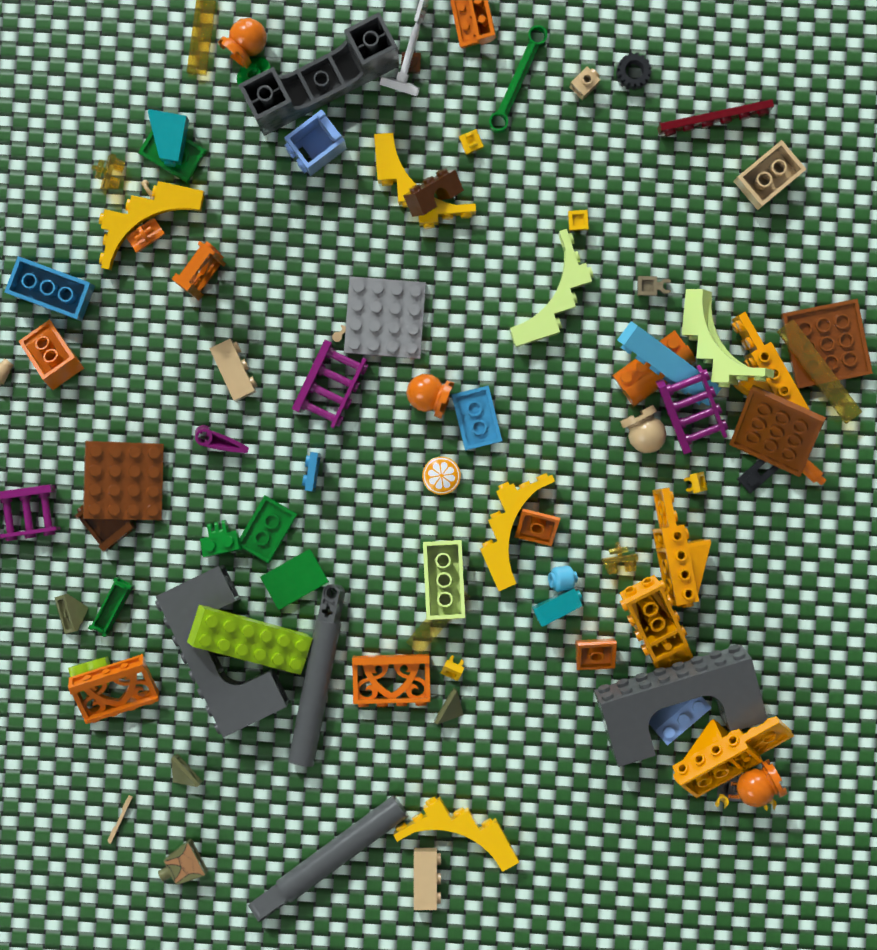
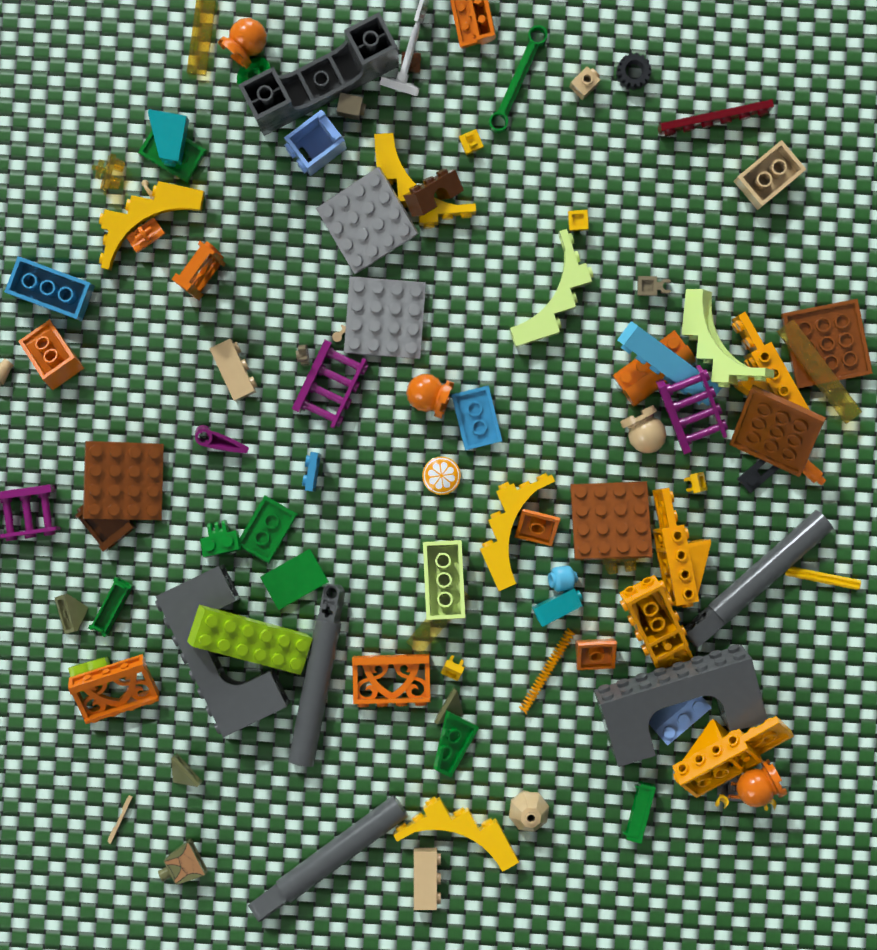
(302, 355): none -> dark tan plate
(350, 106): none -> dark tan brick
(367, 220): none -> light grey plate
(453, 743): none -> green wing
(527, 804): none -> tan cone
(548, 670): none -> light orange piece
(611, 521): none -> dark orange plate
(639, 812): none -> green container
(758, 578): none -> dark grey piece
(823, 578): none -> yellow axle

